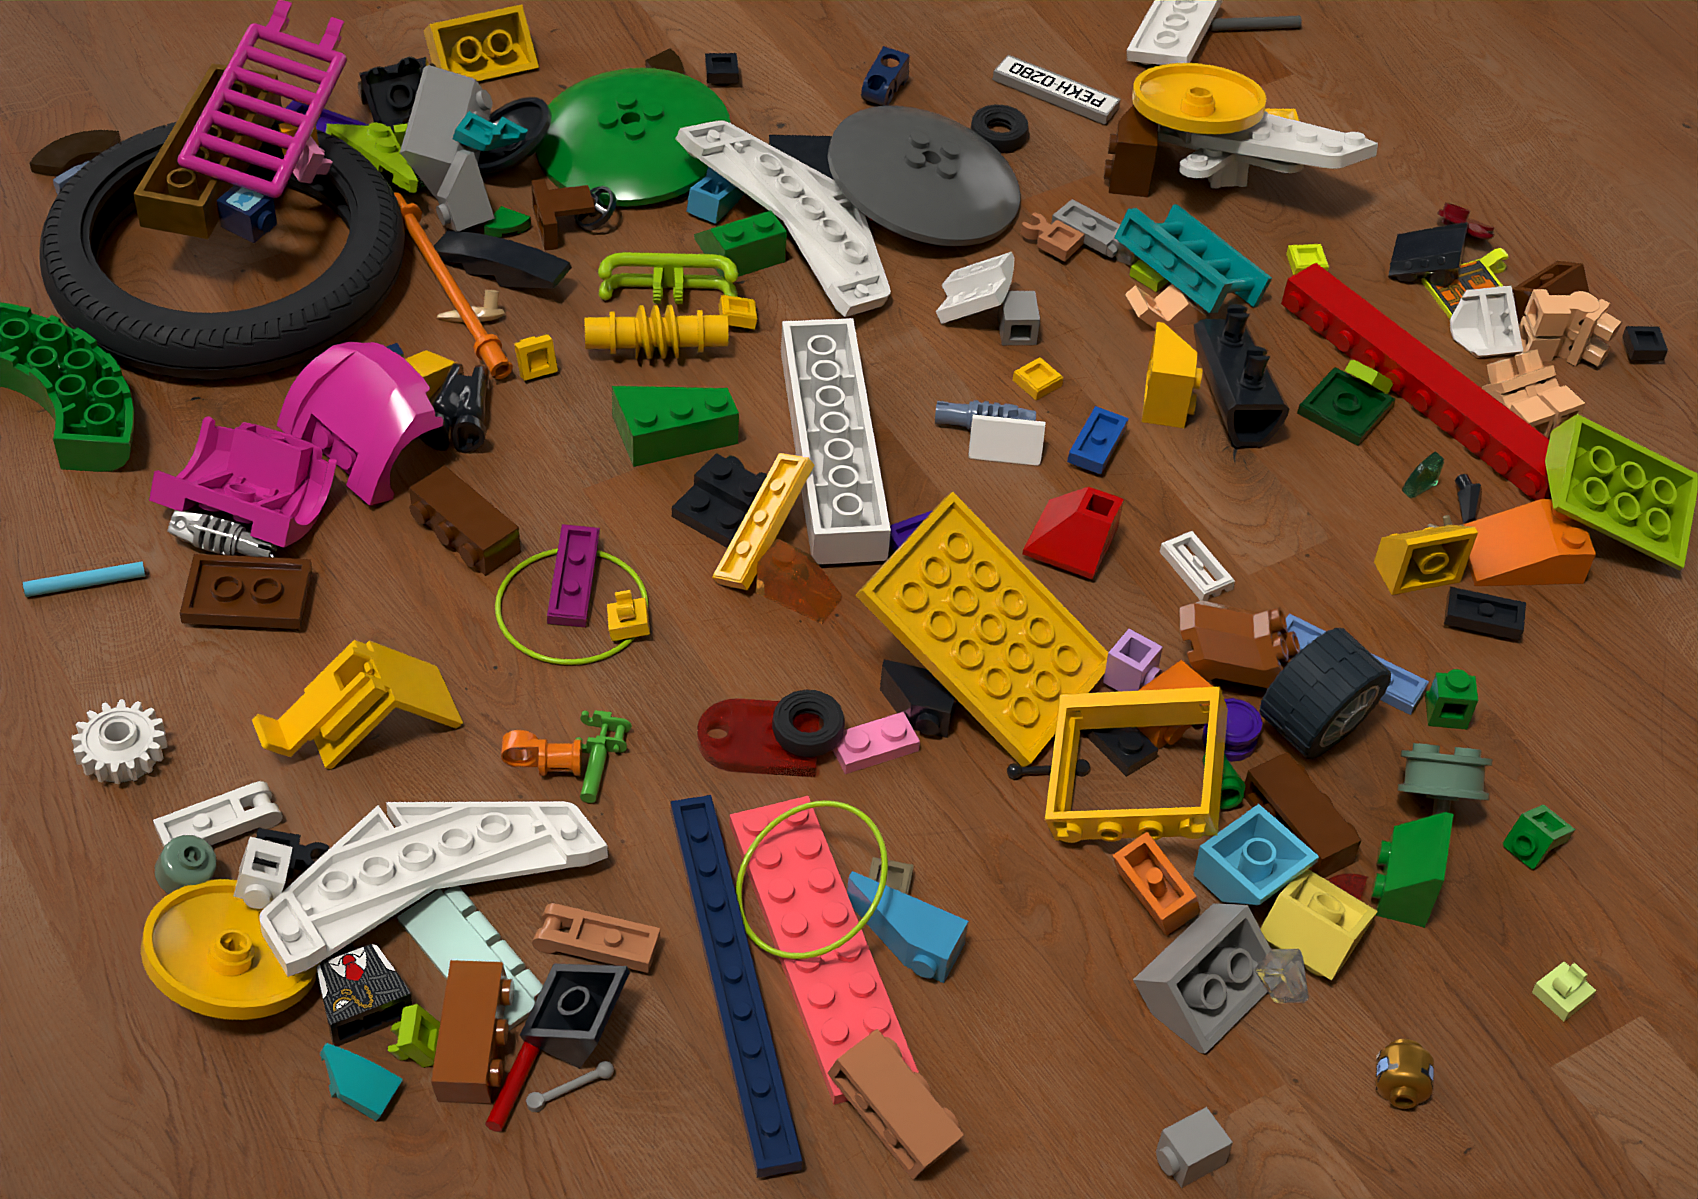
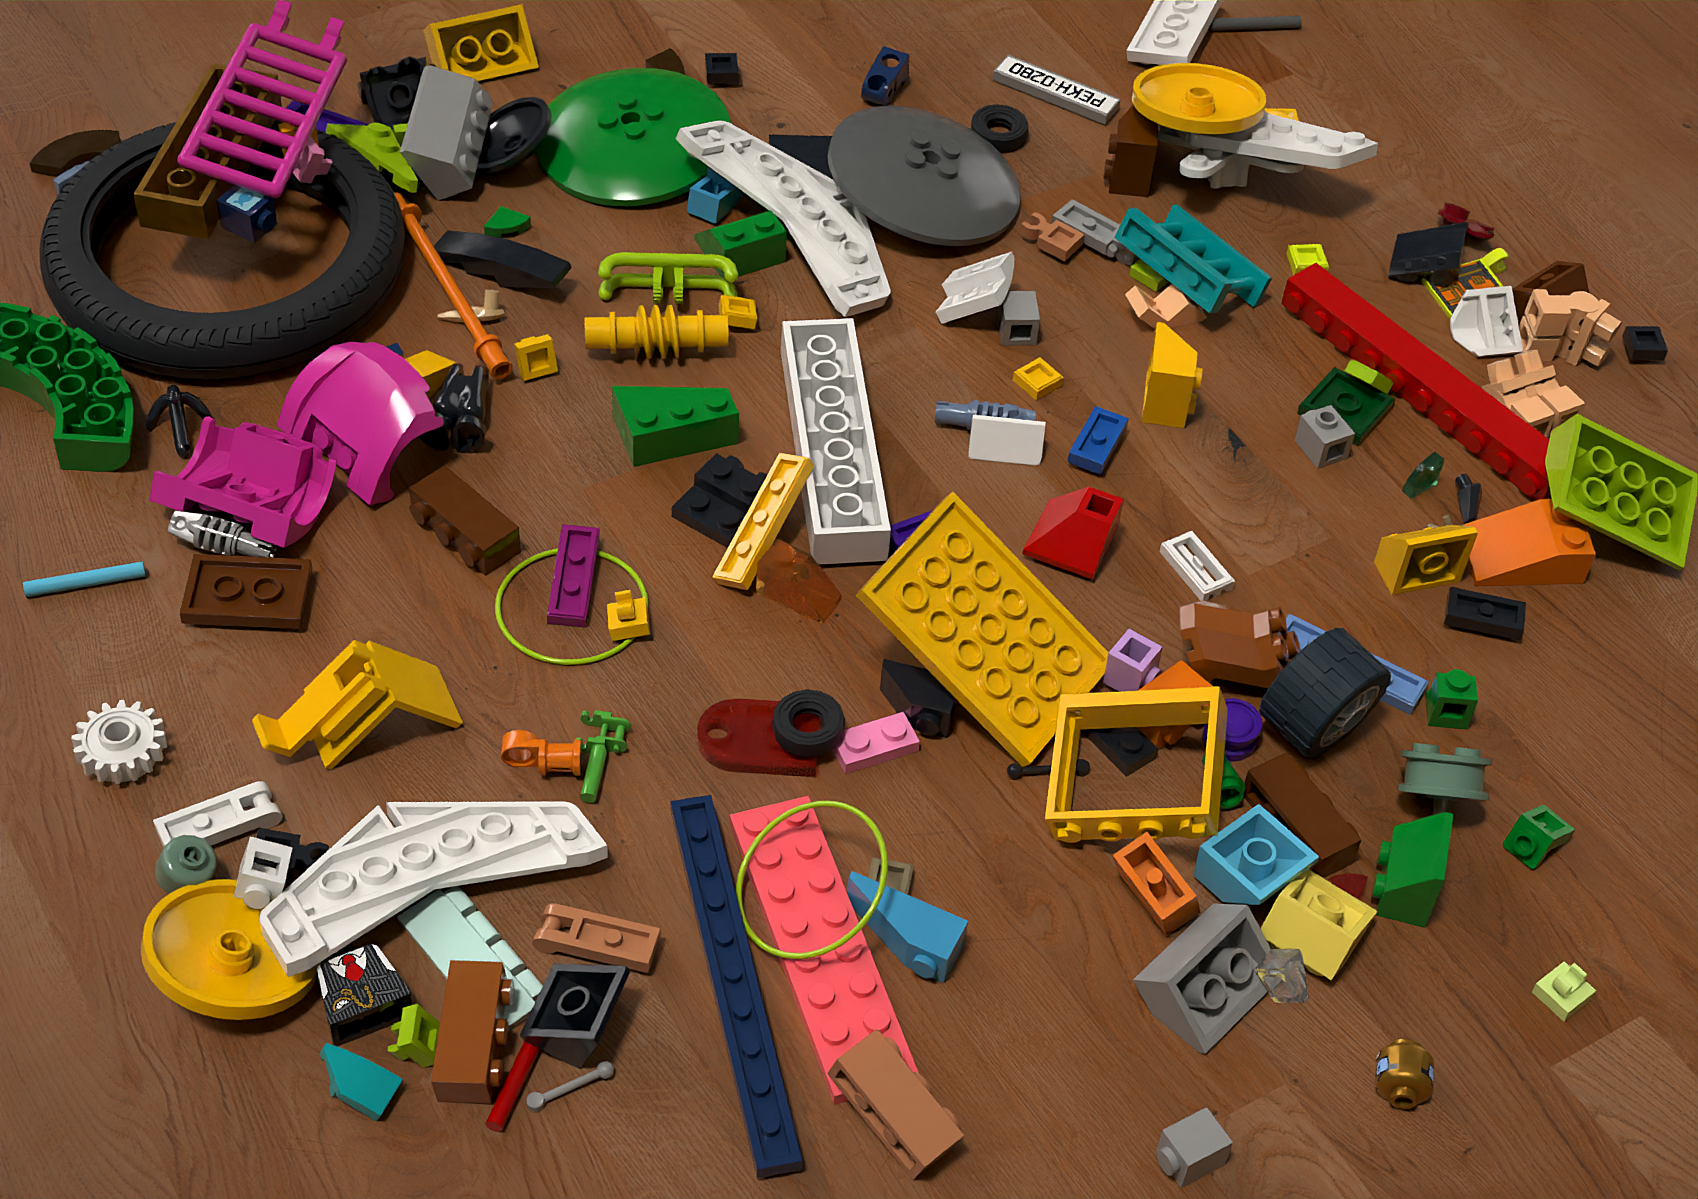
(175, 401): none -> black piece
(463, 194): light grey slope -> none
(485, 135): teal slope -> none
(568, 201): reddish brown piece -> none
(1240, 378): black piece -> none
(1324, 436): none -> light grey brick

